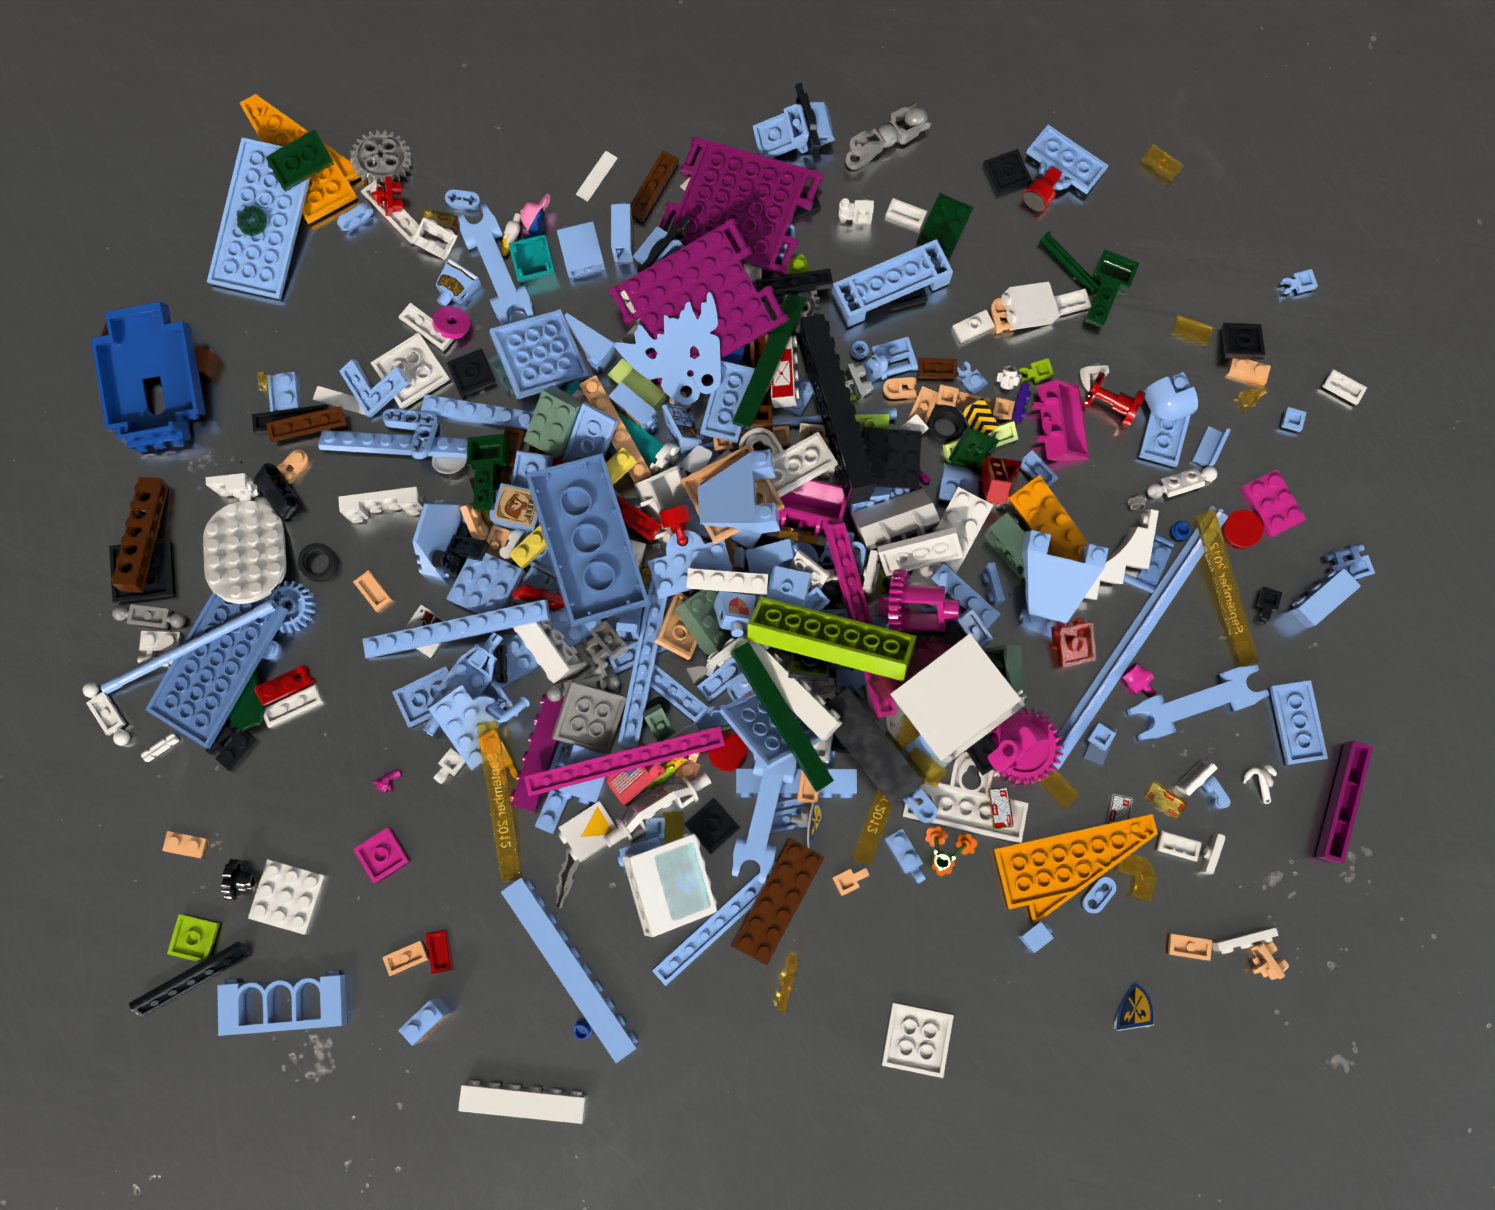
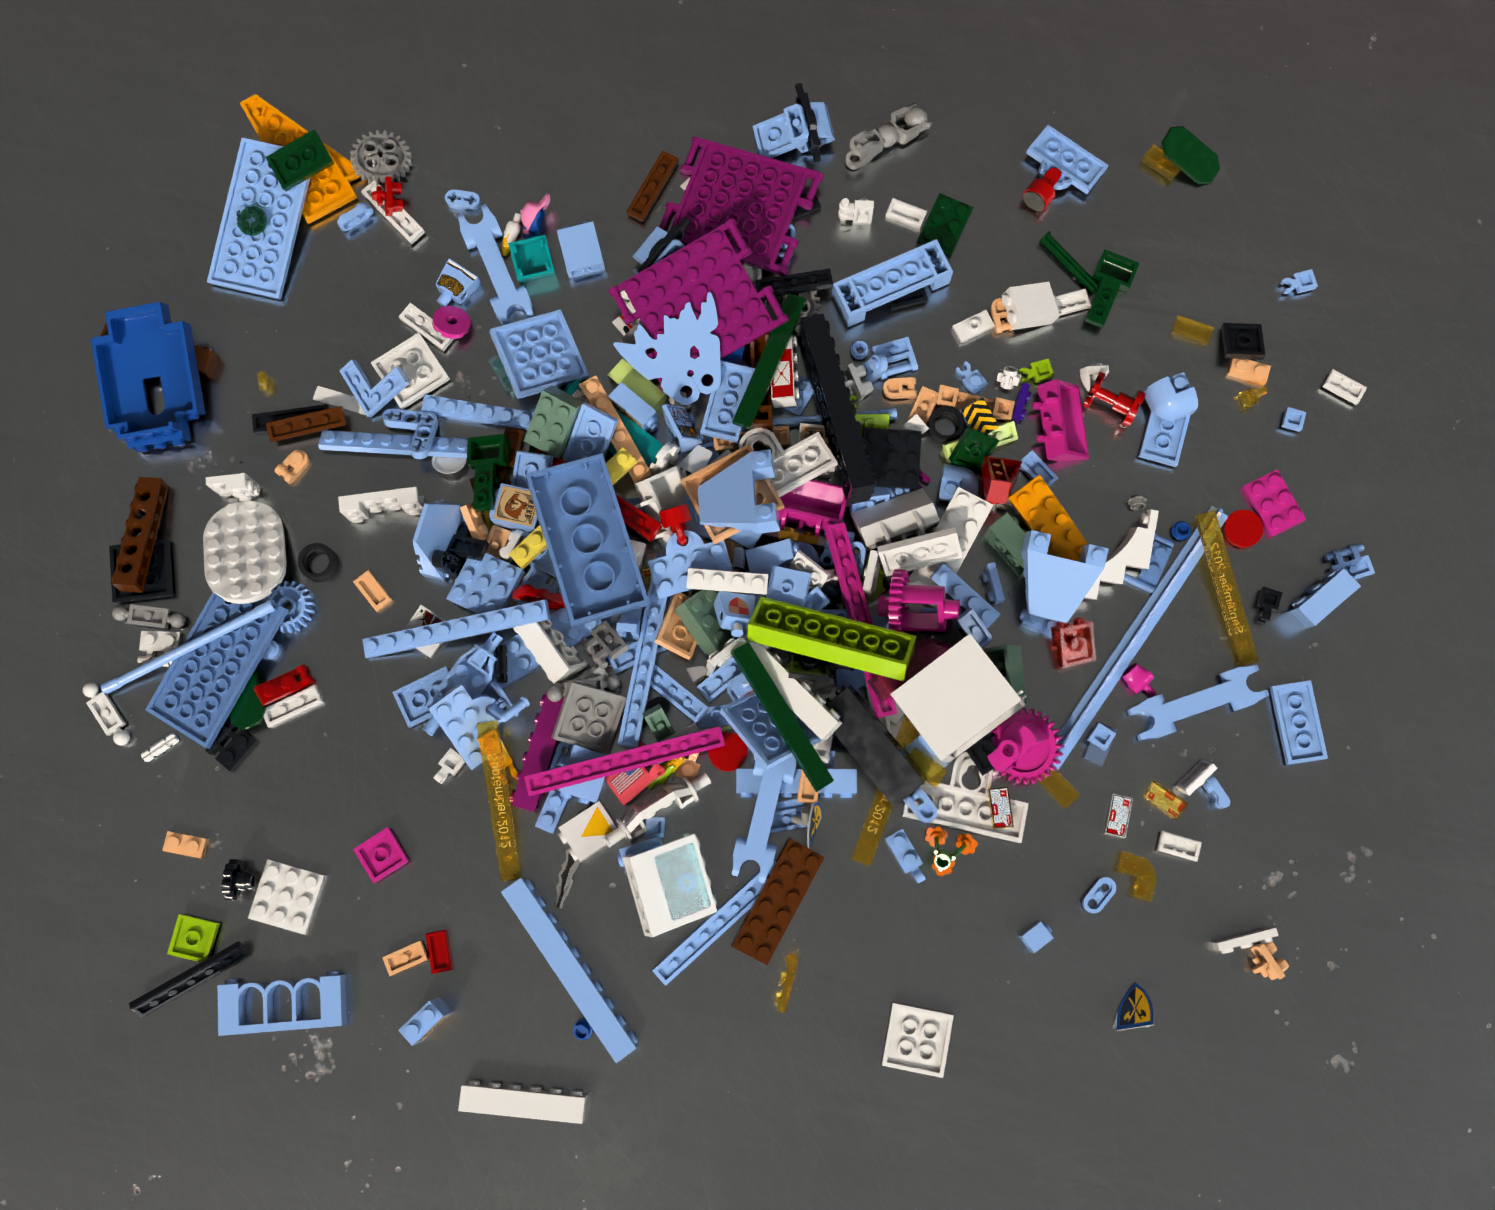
(277, 490): black beam -> none
(283, 391): light blue plate -> none
(383, 783): dark pink plate -> none
(442, 219): clear yellow tile -> none
(442, 233): white window -> none
(471, 372): black plate -> none
(595, 347): light blue slope -> none
(596, 176): white sticker -> none
(621, 326): none -> sticker
(622, 232): light blue brick -> none
(673, 826): clear yellow tile -> none
(712, 825): black plate -> none
(798, 265): lime plate -> none
(847, 880): light nougat plate -> none
(937, 368): reddish brown plate -> none
(1007, 172): black tile -> none
(1058, 867): light orange wing -> none
(1182, 482): white plate -> none
(1189, 947): light nougat plate -> none
(1190, 155): none -> dark green shield
(1210, 447): light blue panel -> none
(1212, 854): white plate -> none
(1264, 779): white piece -> none
(1344, 802): magenta brick -> none

